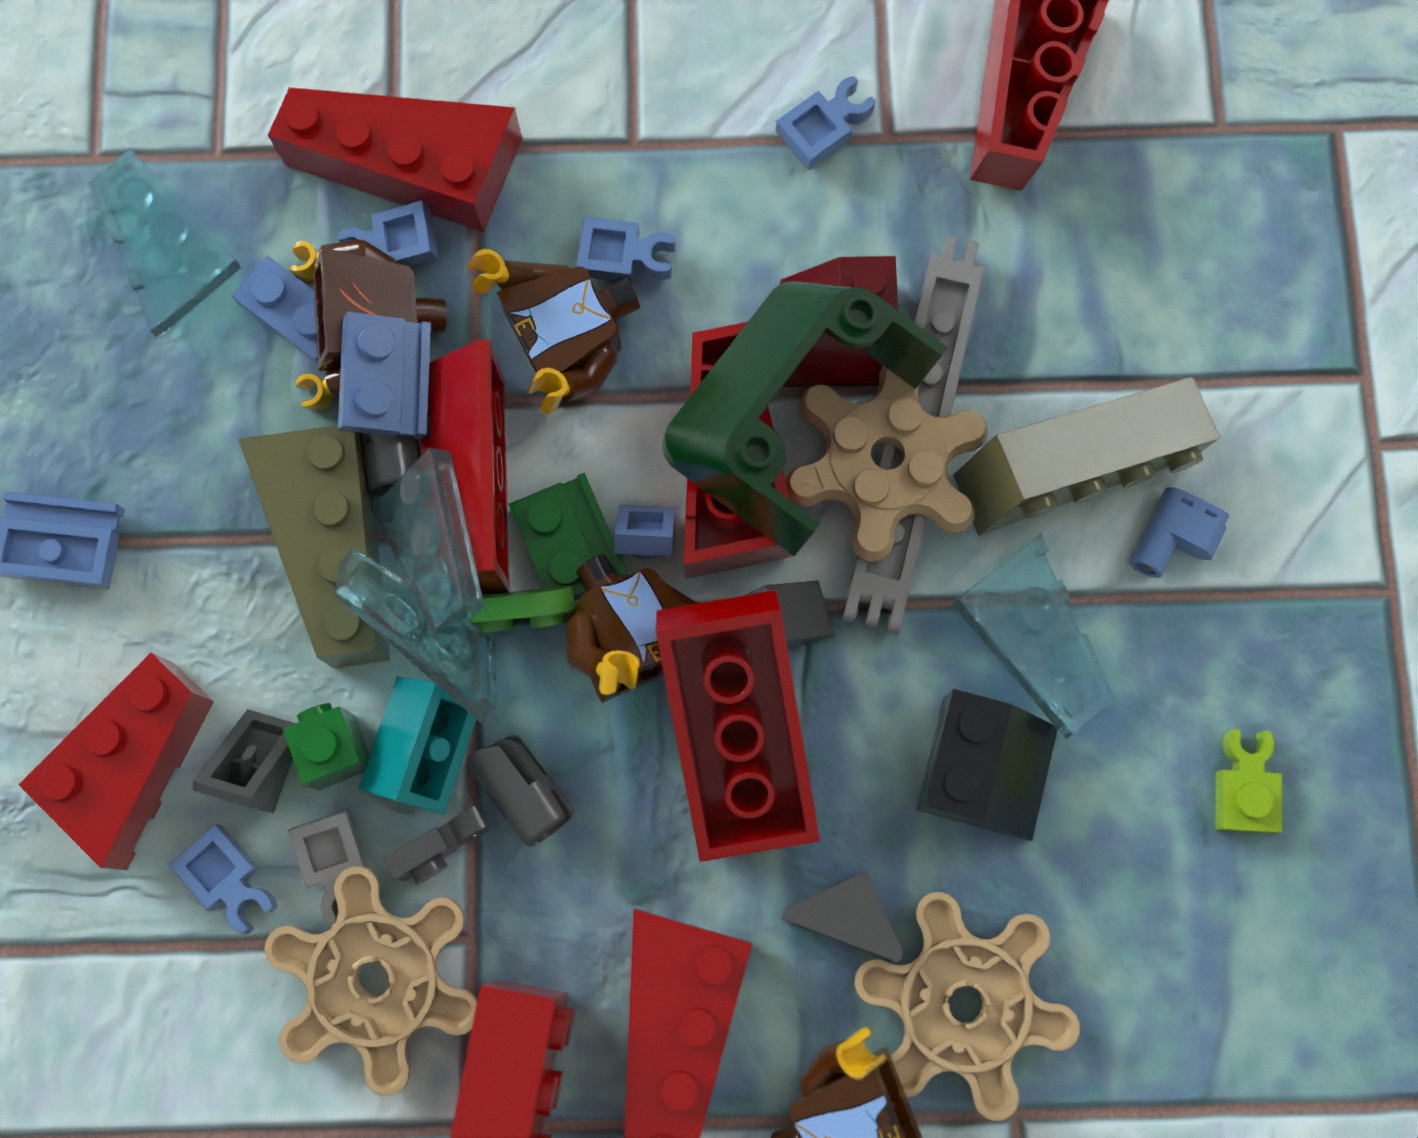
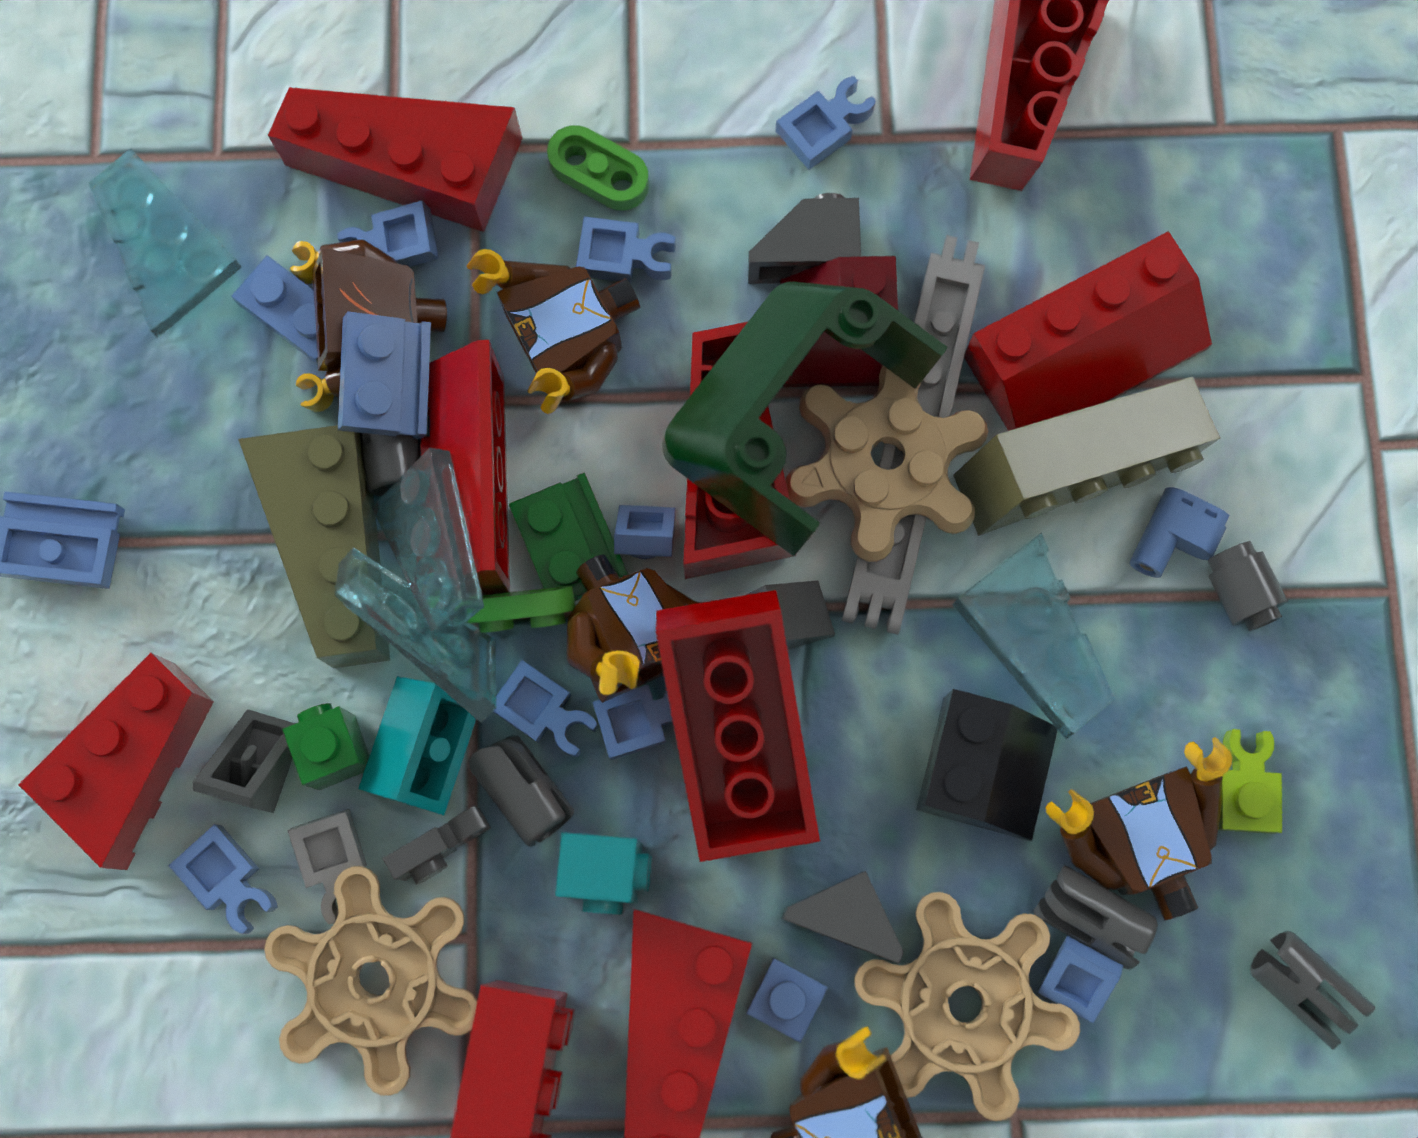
(536, 705): none -> medium blue plate
(602, 168): none -> bright green plate
(602, 871): none -> teal brick
(633, 721): none -> medium blue plate
(786, 1000): none -> medium blue plate
(807, 237): none -> dark grey slope
(1080, 979): none -> medium blue plate
(1093, 336): none -> red slope
(1097, 917): none -> dark grey arm
(1150, 831): none -> torso
(1246, 586): none -> dark grey brick
(1302, 981): none -> dark grey arm

